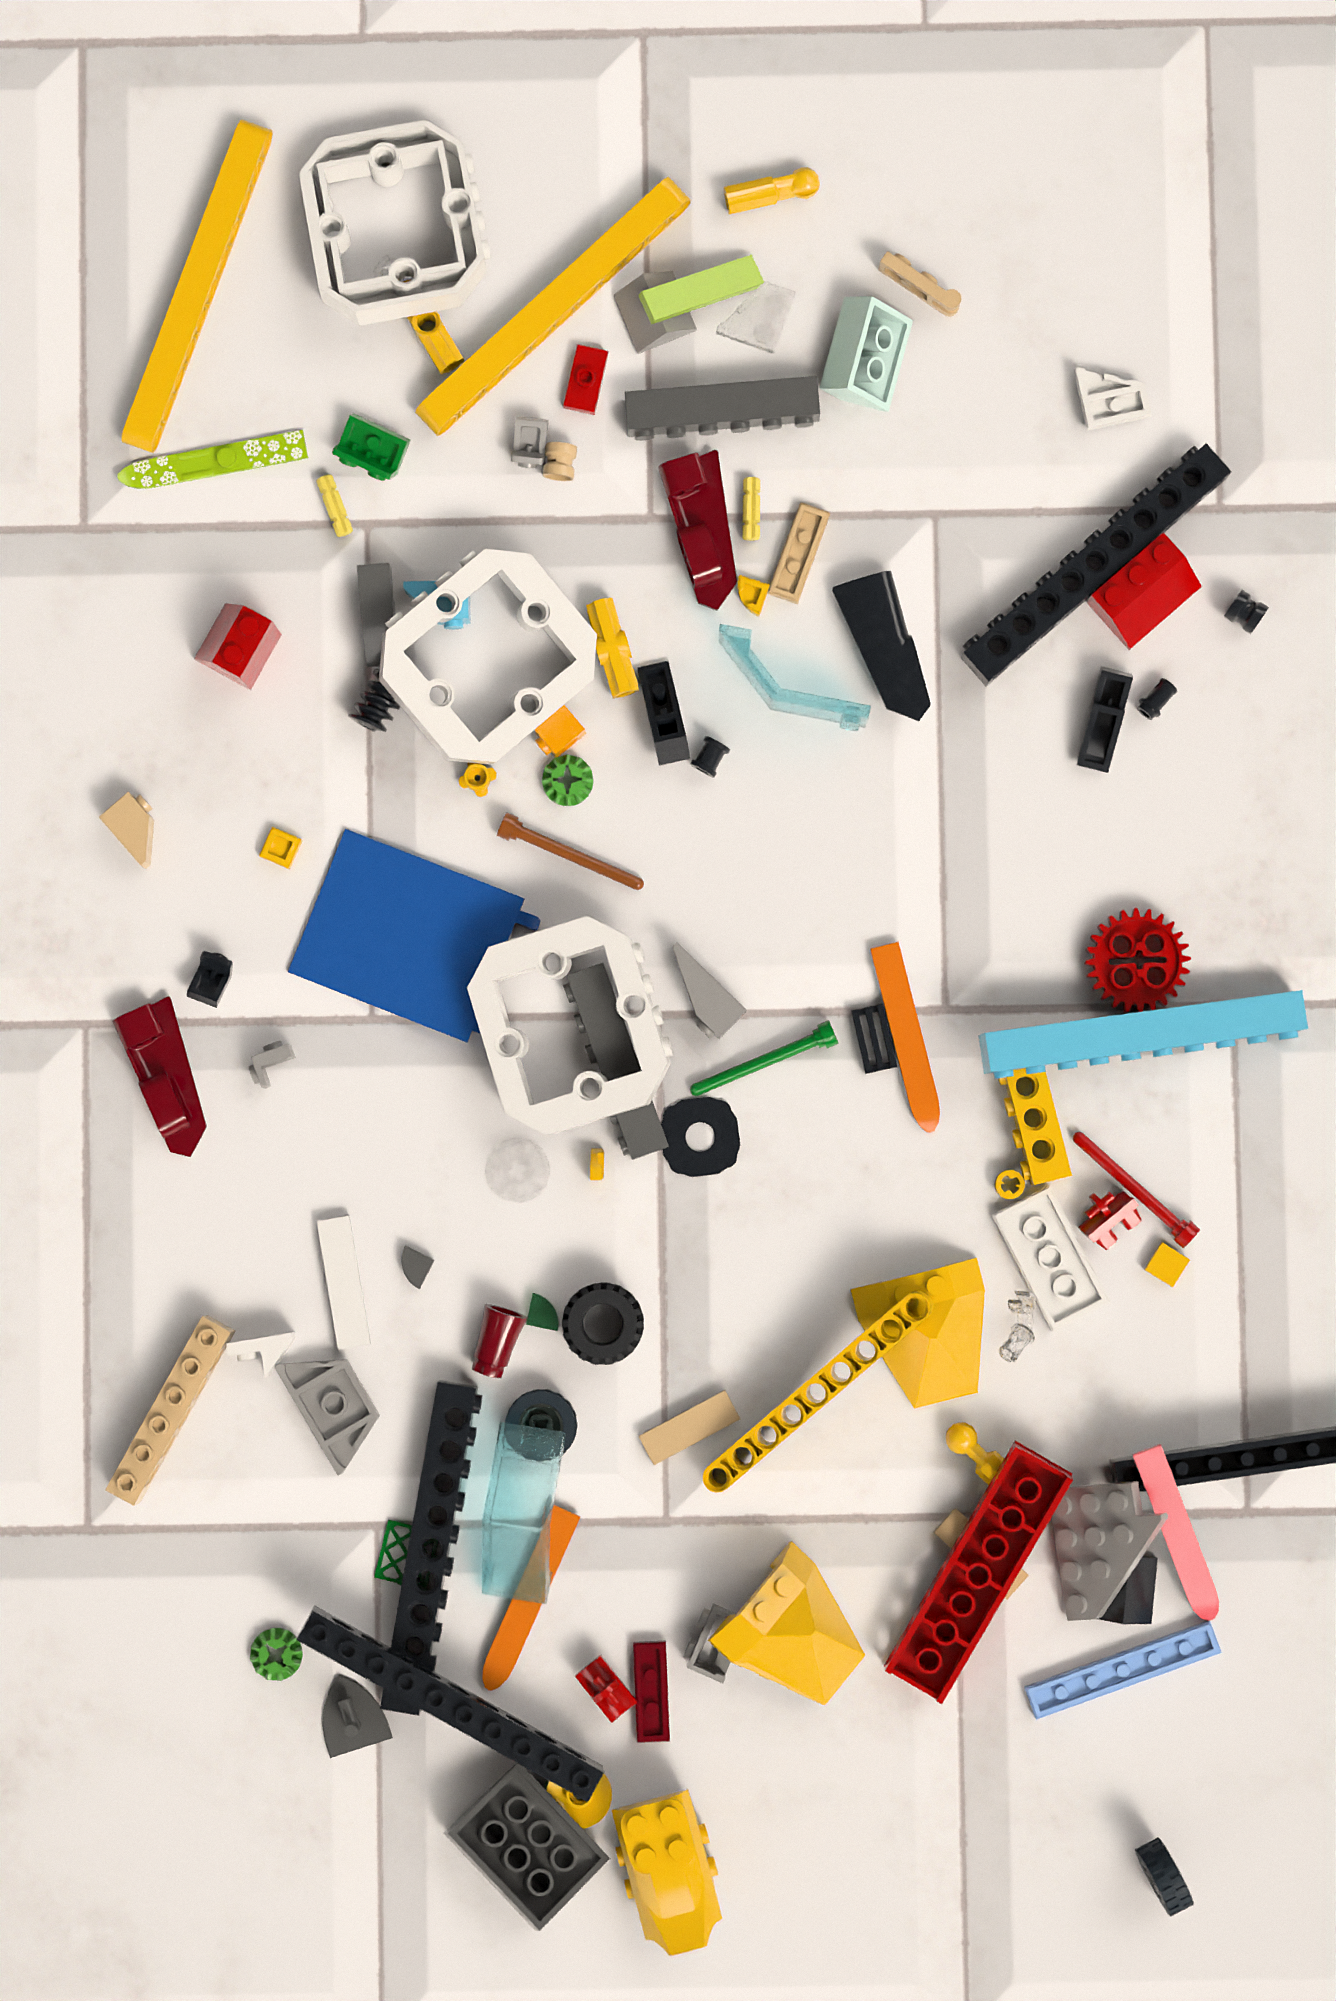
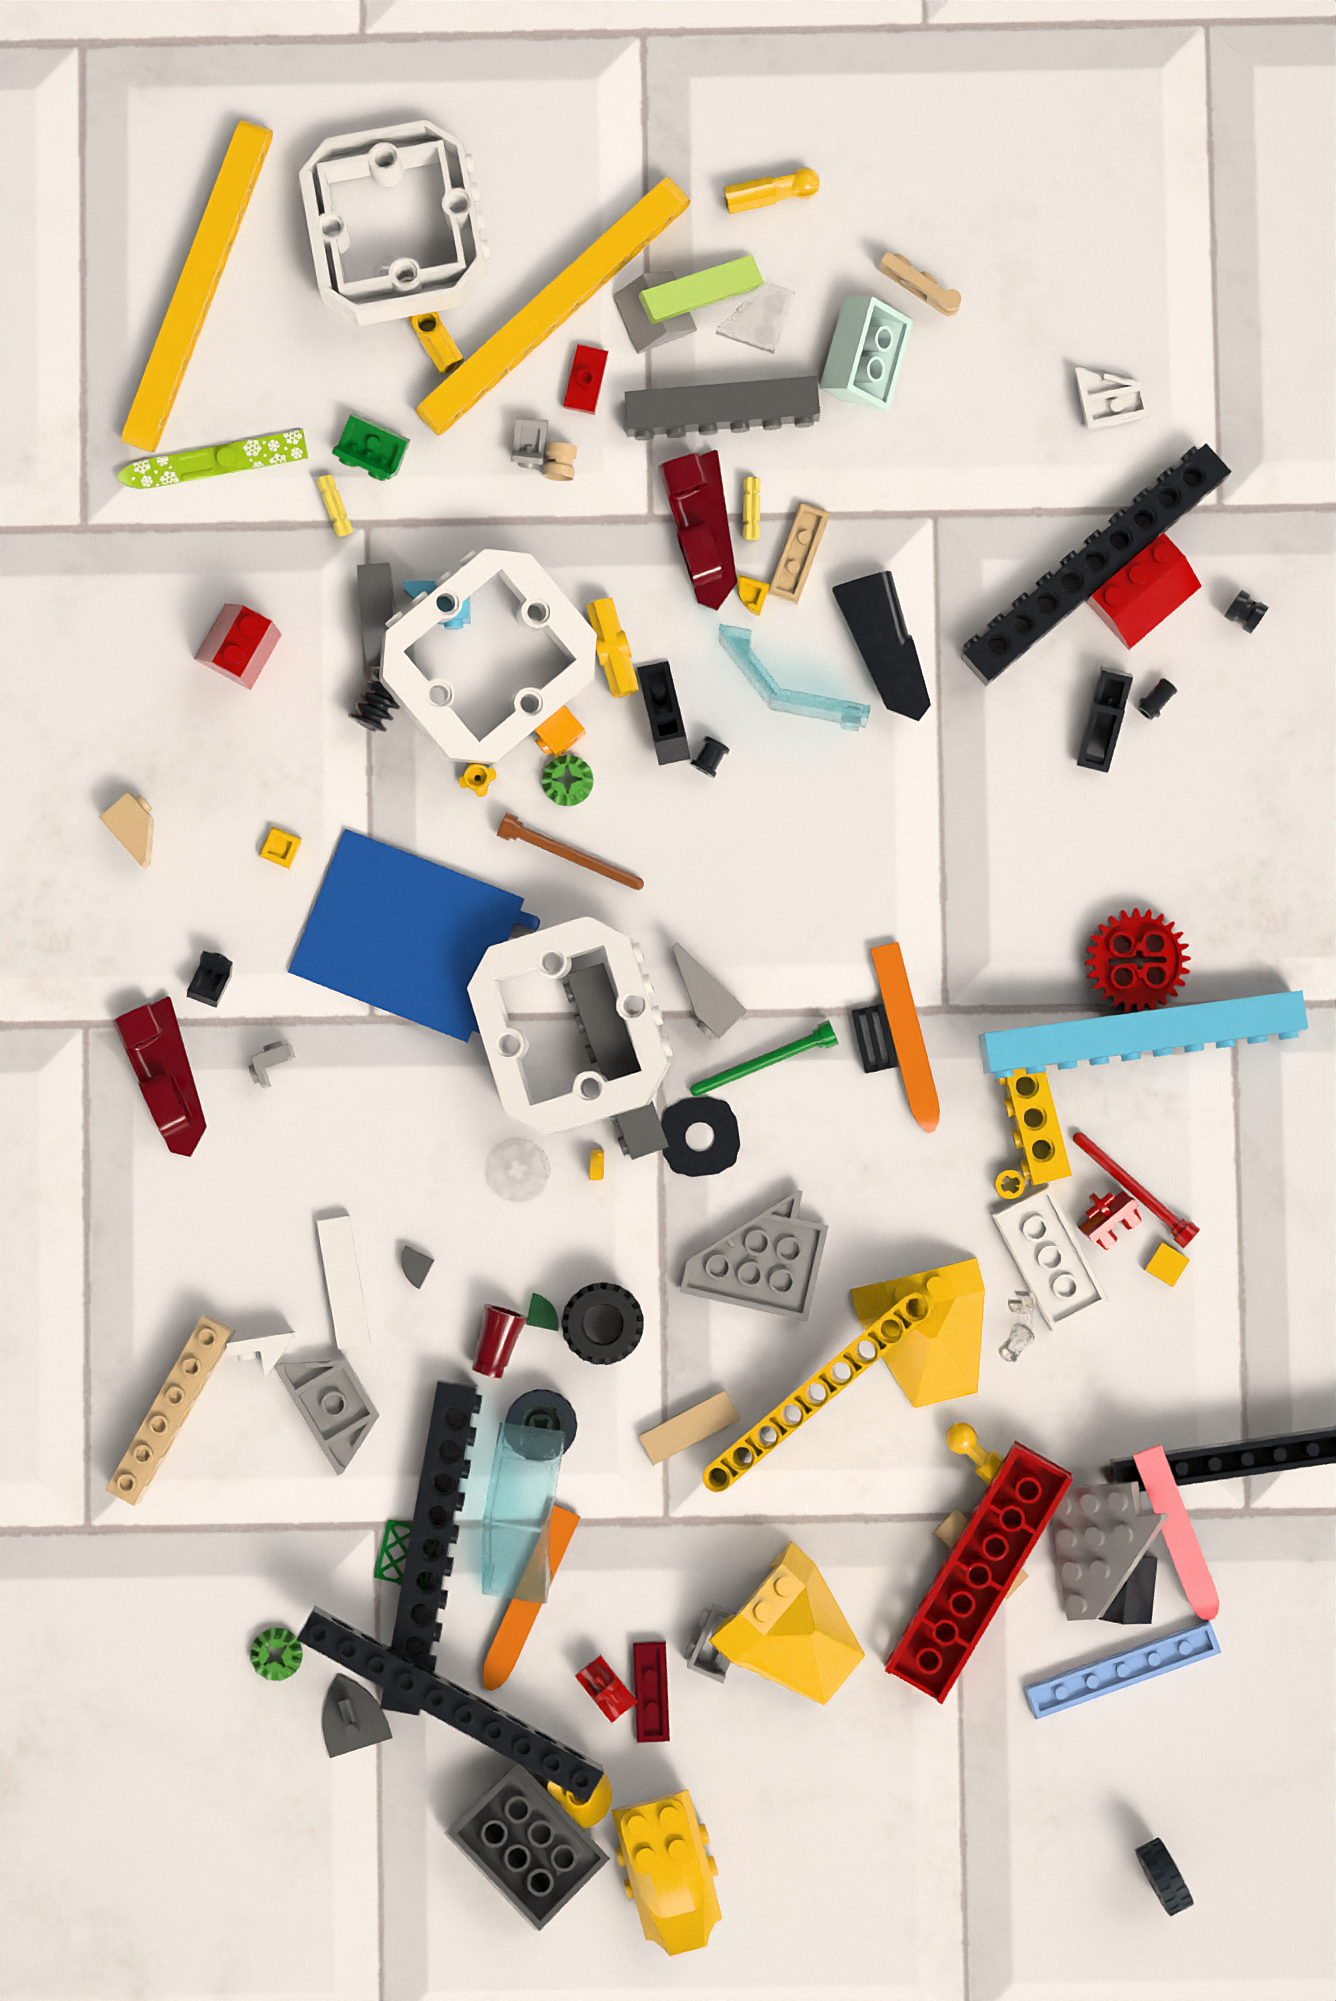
(763, 1263): none -> light grey wing

